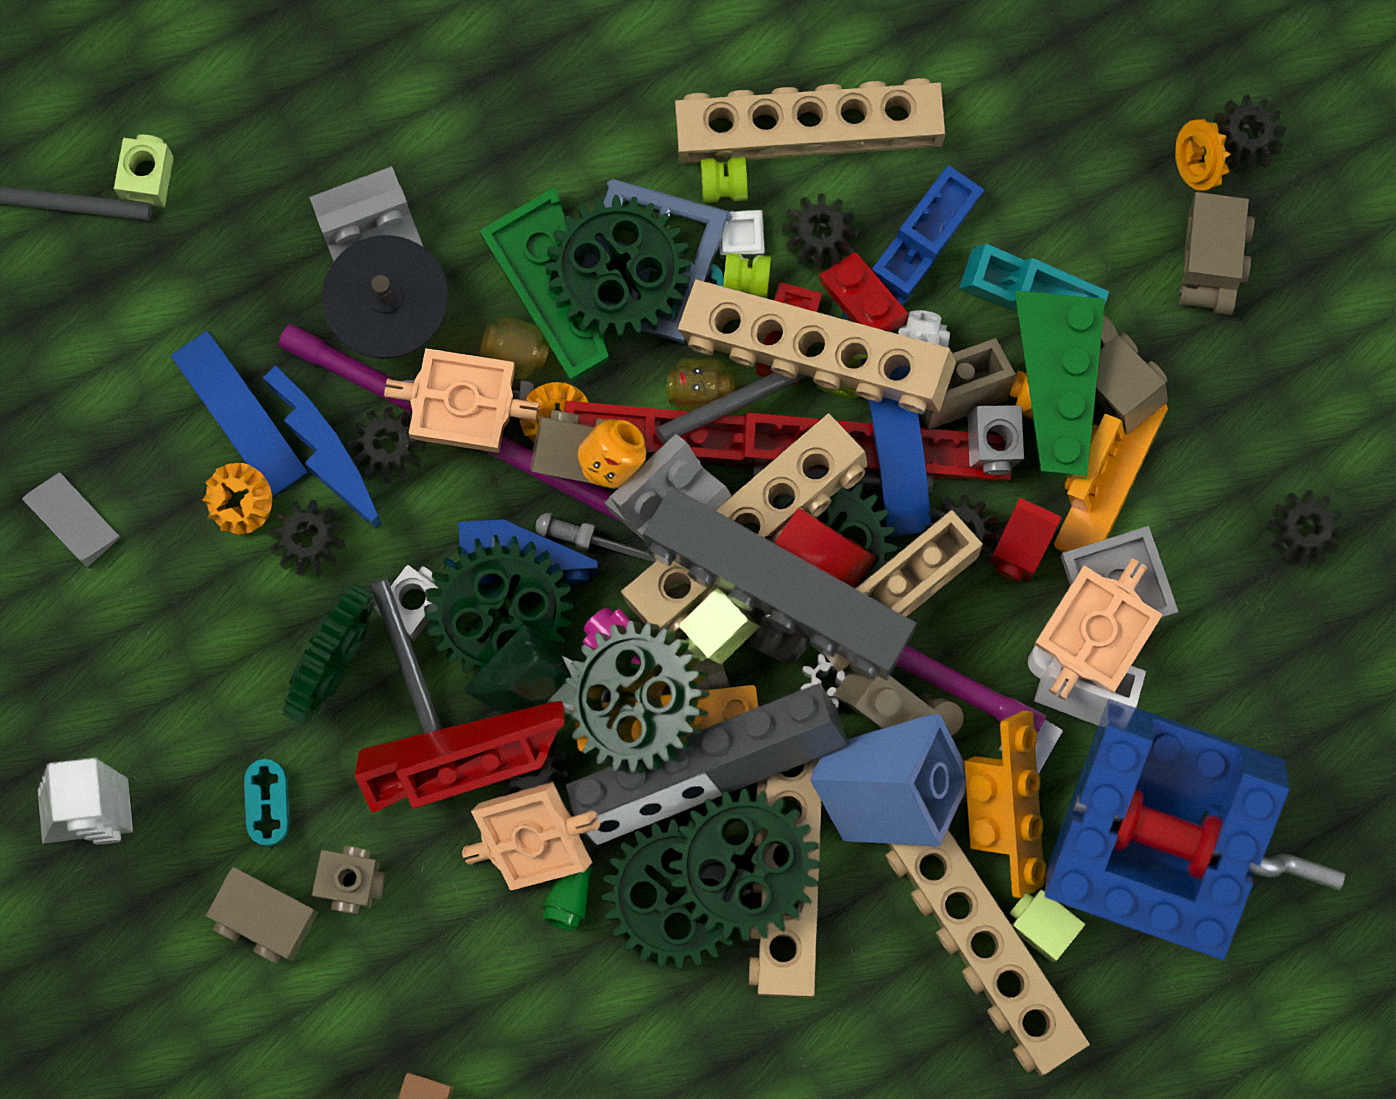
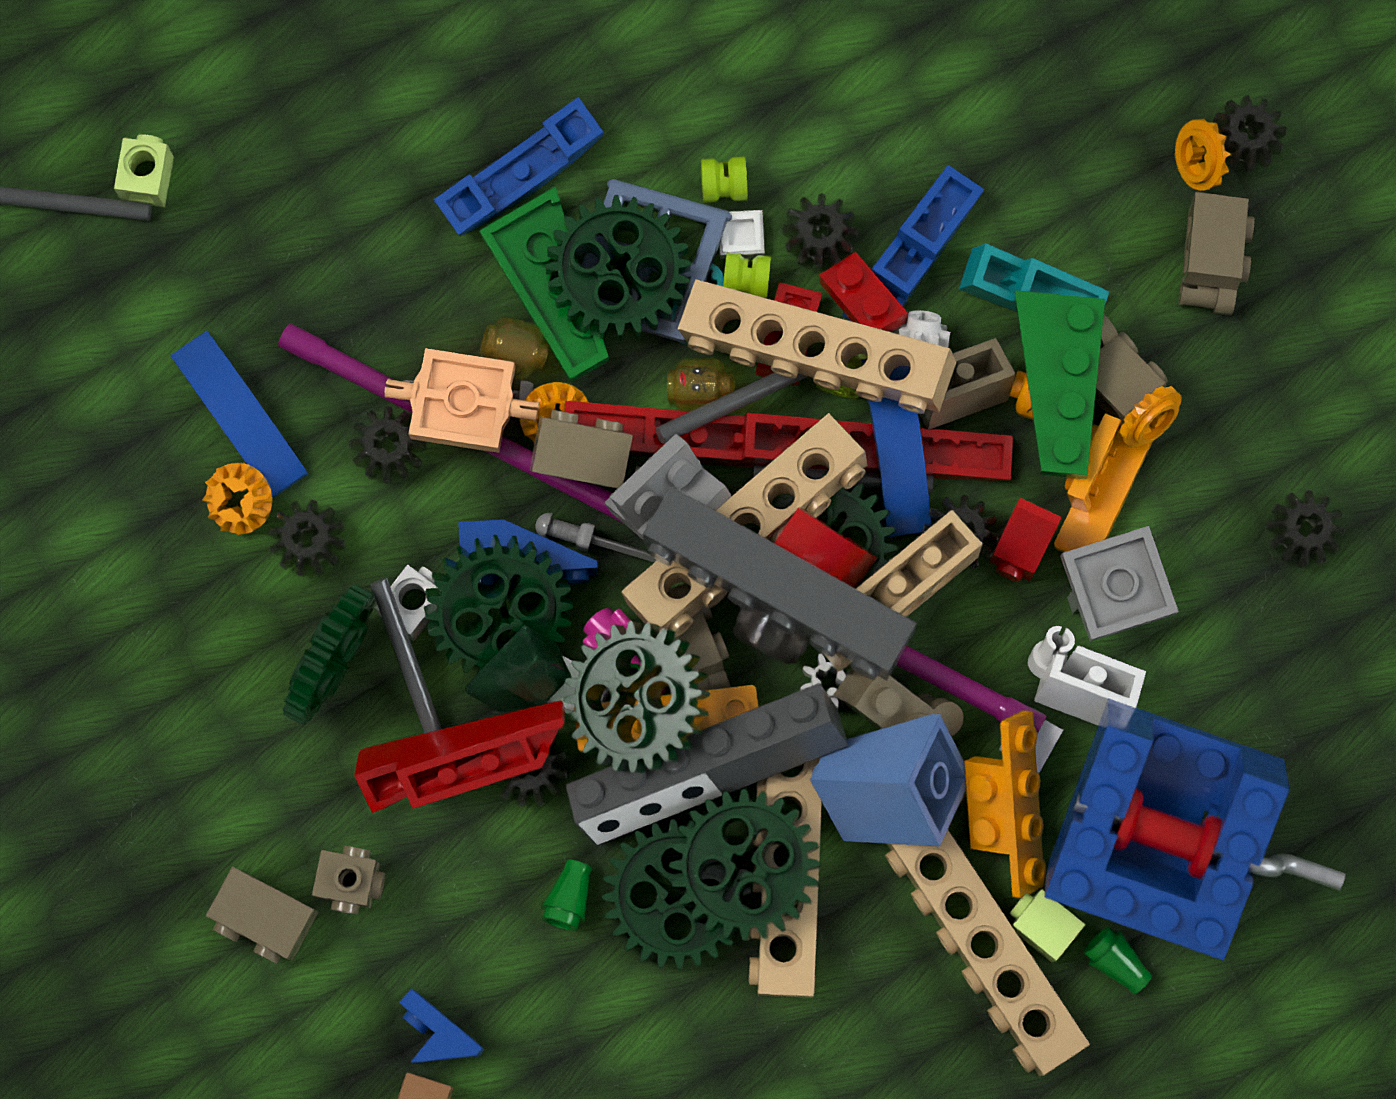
(71, 518): light grey slope -> none
(84, 802): white wedge -> none
(255, 803): teal beam -> none
(330, 459): blue slope -> none
(364, 210): light grey bracket -> none
(385, 296): black piece -> none
(448, 1040): none -> blue slope
(521, 170): none -> blue slope
(531, 836): light nougat plate -> none
(612, 453): light orange head -> none
(717, 627): yellowish green brick -> none
(831, 136): tan brick -> none
(1007, 423): light grey brick -> none
(1098, 629): light nougat plate -> none
(1115, 958): none -> green cone
(1151, 416): none -> light orange gear

